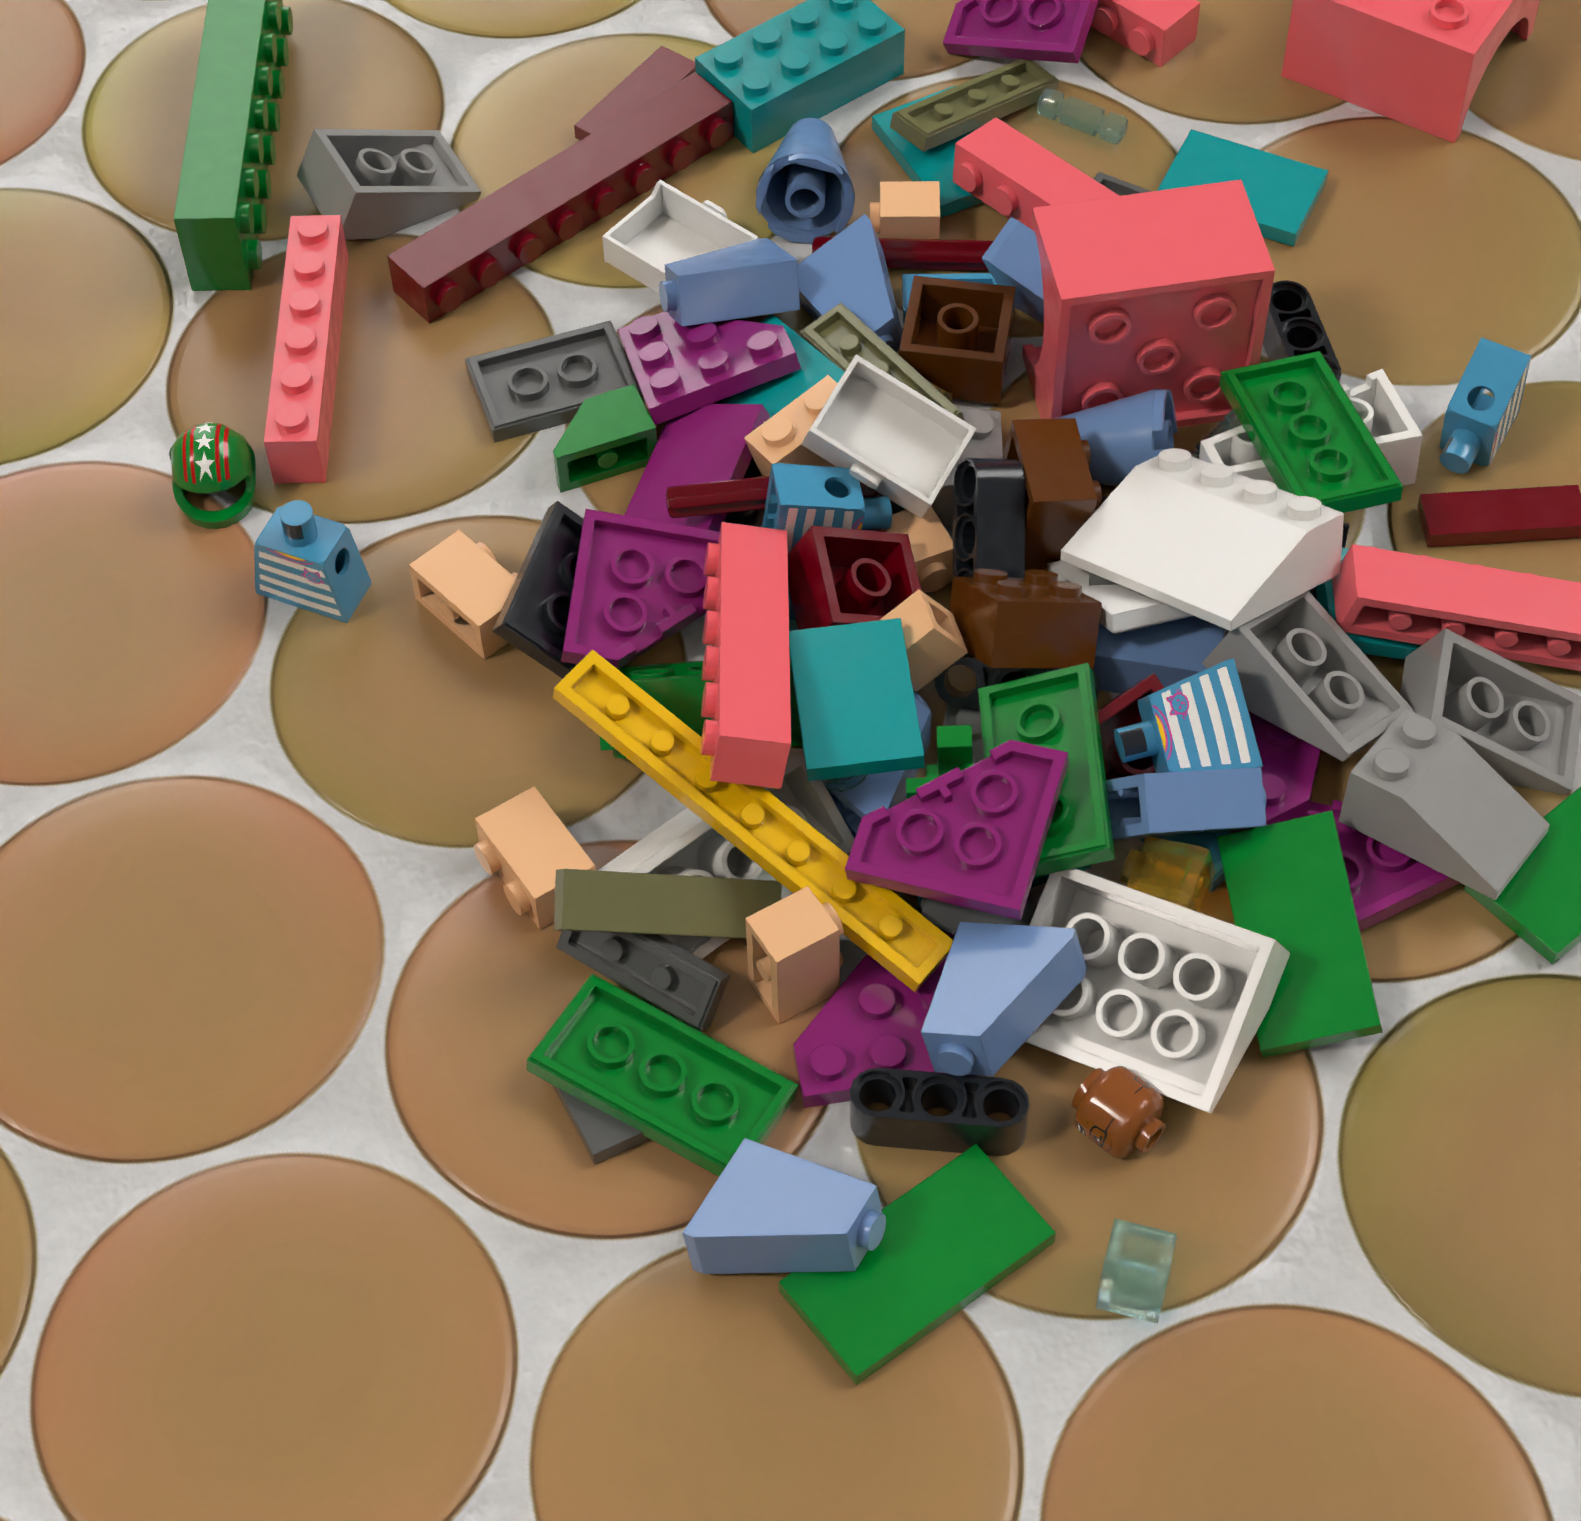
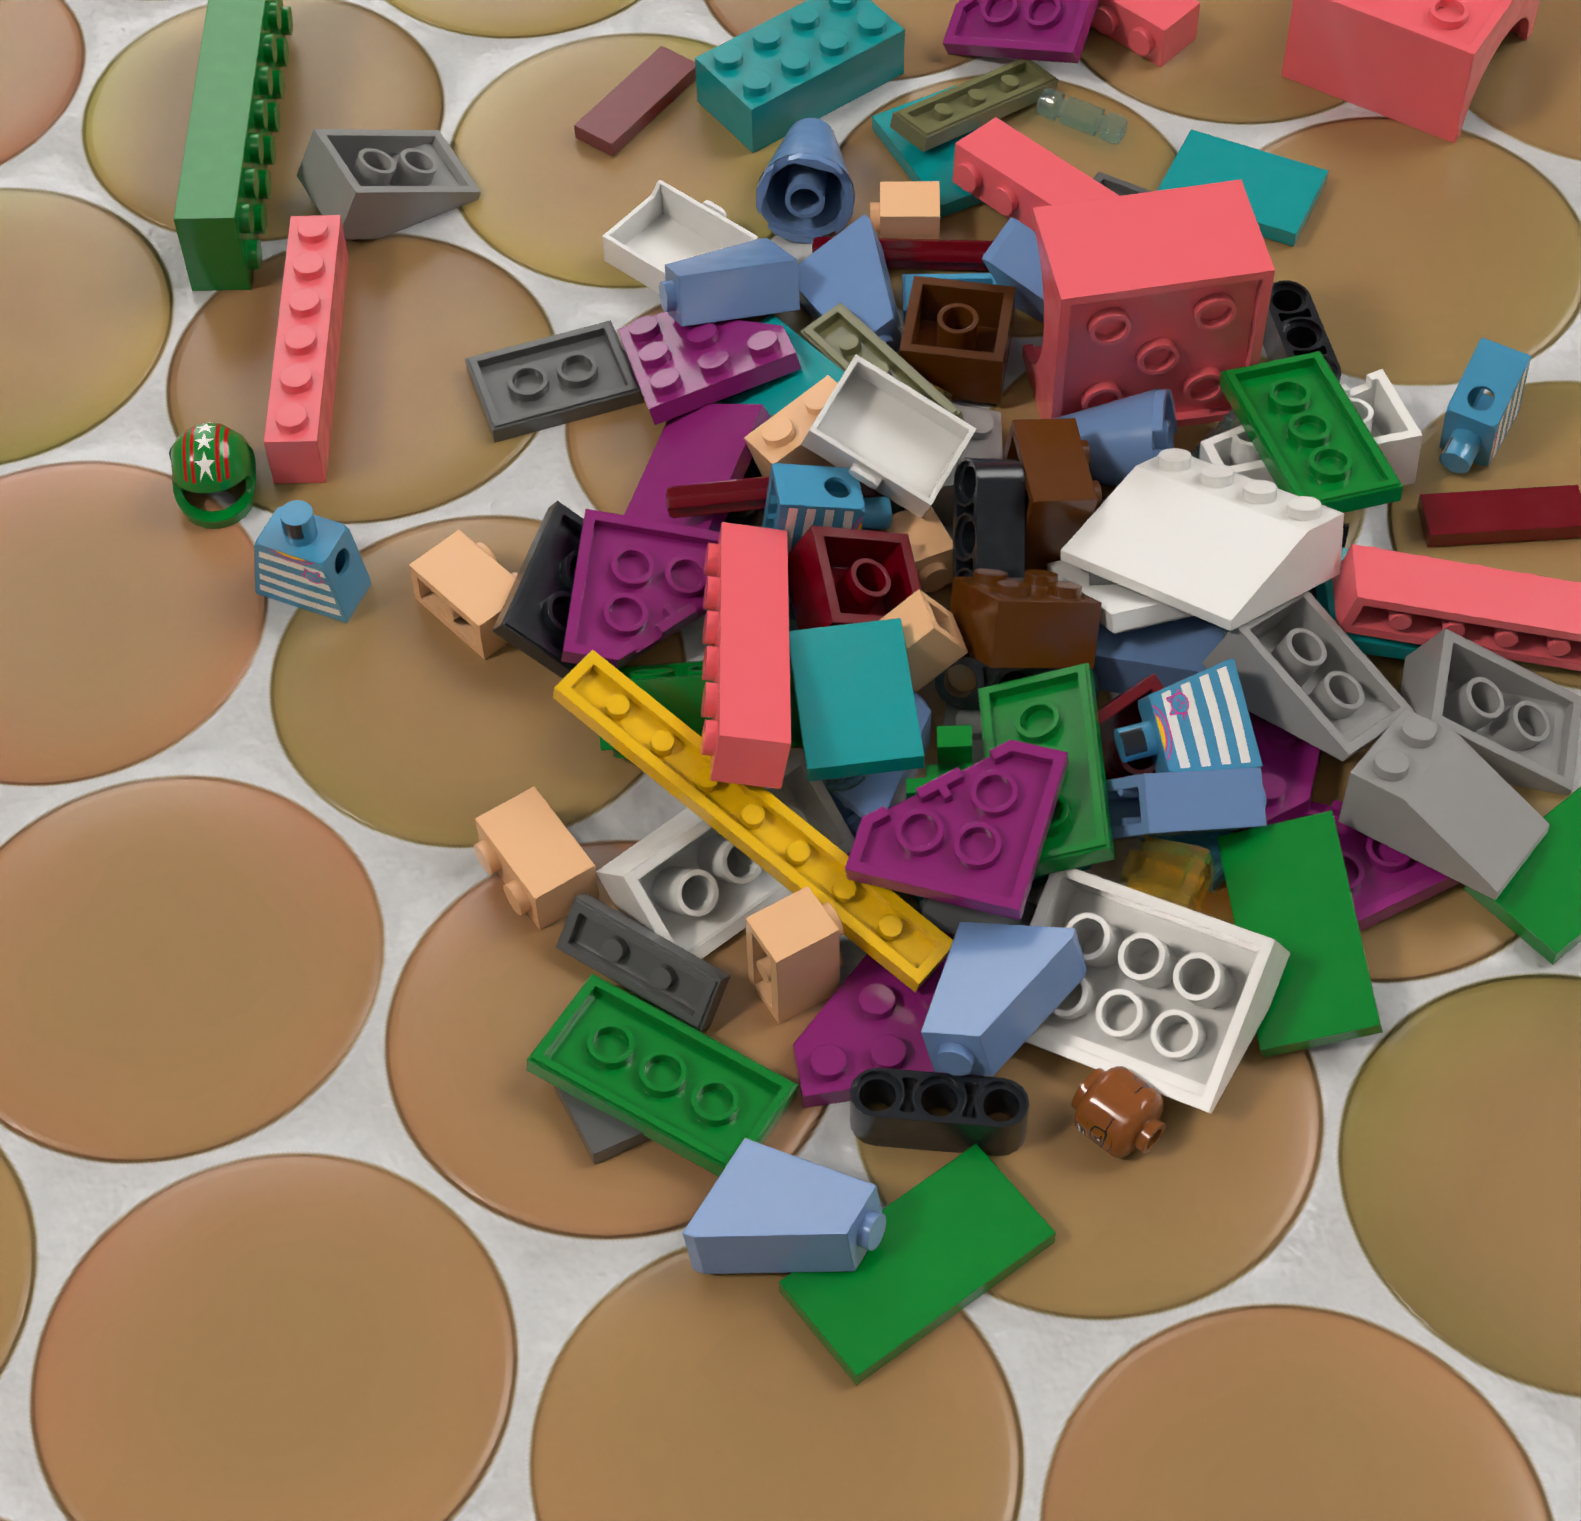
(560, 197): brick -> none
(605, 439): green slope -> none
(658, 903): olive tile -> none
(1136, 1270): clear light blue panel -> none

